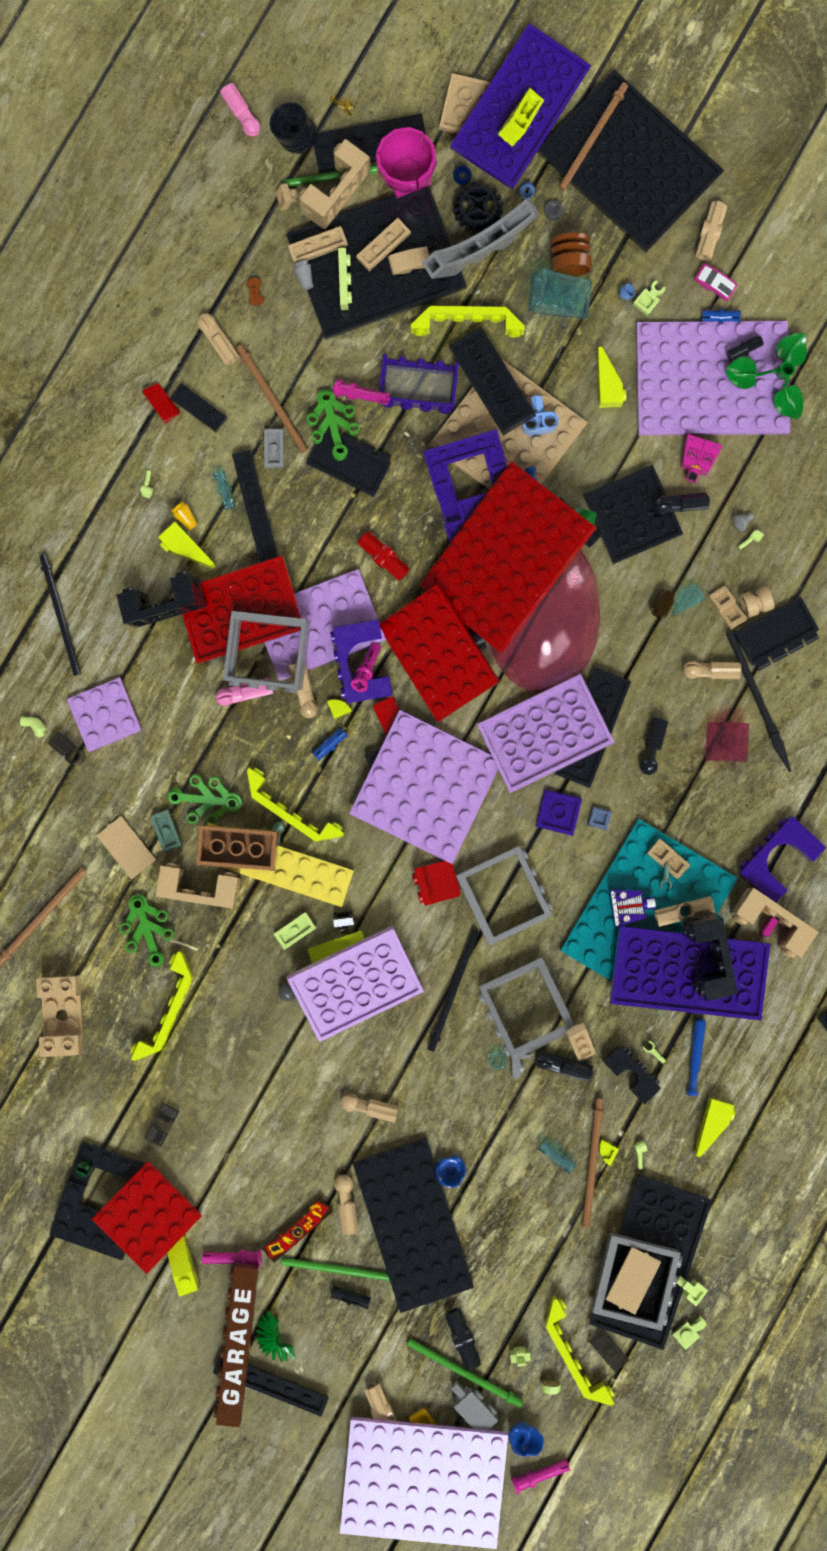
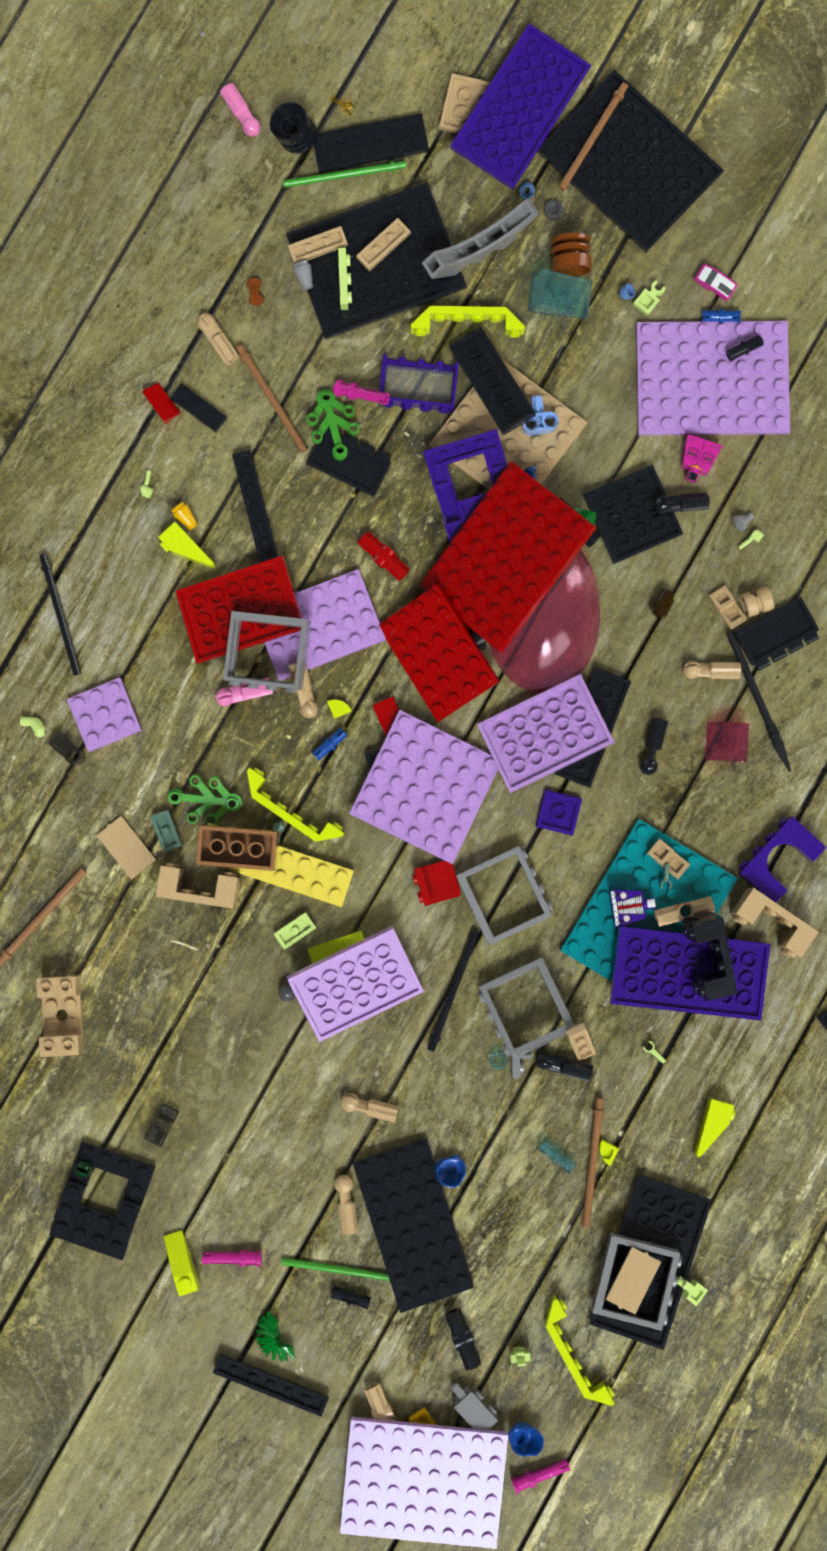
(138, 612): black plate -> none
(145, 926): bright green plant -> none
(146, 1217): red plate -> none
(181, 966): neon yellow slope -> none
(224, 490): clear light blue pin -> none
(237, 1344): reddish brown brick -> none
(273, 448): light grey plate -> none
(286, 196): tan tile -> none
(297, 1229): tile -> none
(343, 920): black tile -> none
(346, 638): dark purple arch -> none
(355, 168): tan plate -> none
(364, 672): dark pink pin -> none
(406, 161): dark pink plate -> none
(408, 260): tan slope -> none
(462, 170): clear blue plate -> none
(468, 196): black gear -> none
(508, 1396): bright green bar -> none
(521, 117): neon yellow slope -> none
(550, 1387): yellowish green tile -> none
(599, 818): sand blue tile -> none
(609, 384): neon yellow slope -> none
(609, 1350): clear smoke plate -> none
(640, 1147): yellowish green hand -> none
(645, 1085): black arch -> none
(687, 1333): yellowish green plate -> none
(688, 598): clear light blue tile -> none
(696, 1053): blue piece -> none
(711, 231): tan piece -> none
(768, 926): dark pink tile -> none
(793, 352): green plant -> none

